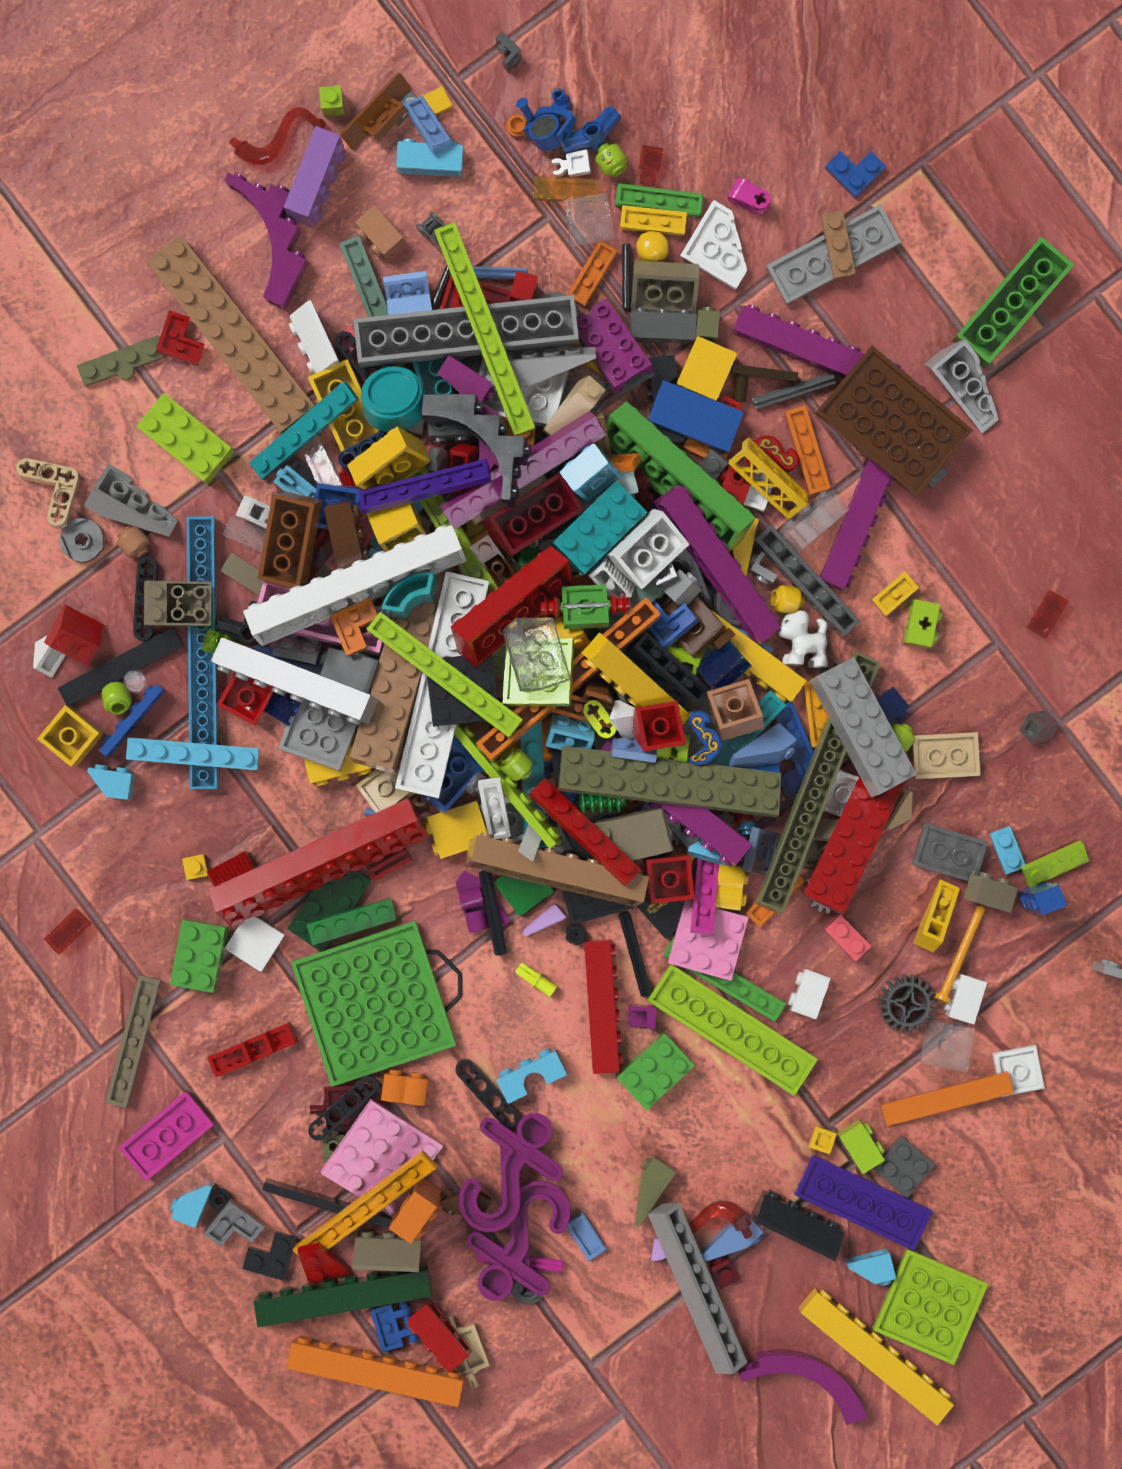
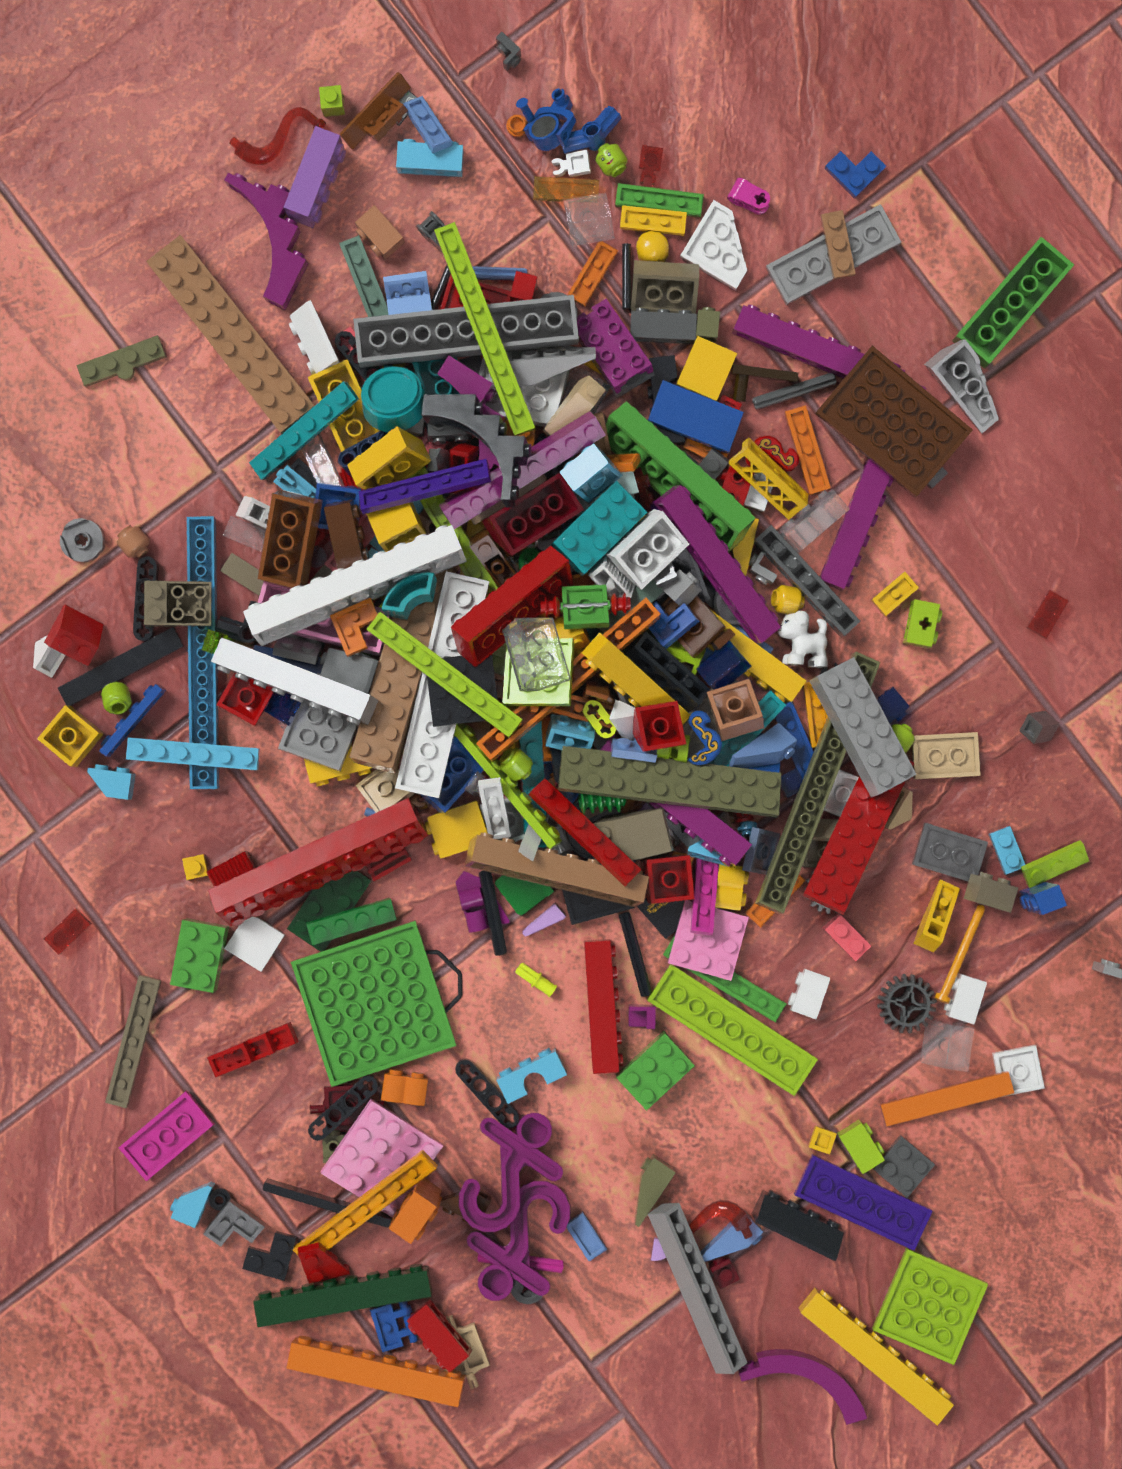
(61, 487): tan beam -> none
(122, 501): light grey wedge -> none
(135, 681): clear plate -> none
(174, 344): red plate -> none
(185, 438): lime brick -> none
(386, 1252): dark tan slope -> none
(438, 101): yellow tile -> none
(577, 940): black plate -> none
(873, 1266): medium azure slope -> none

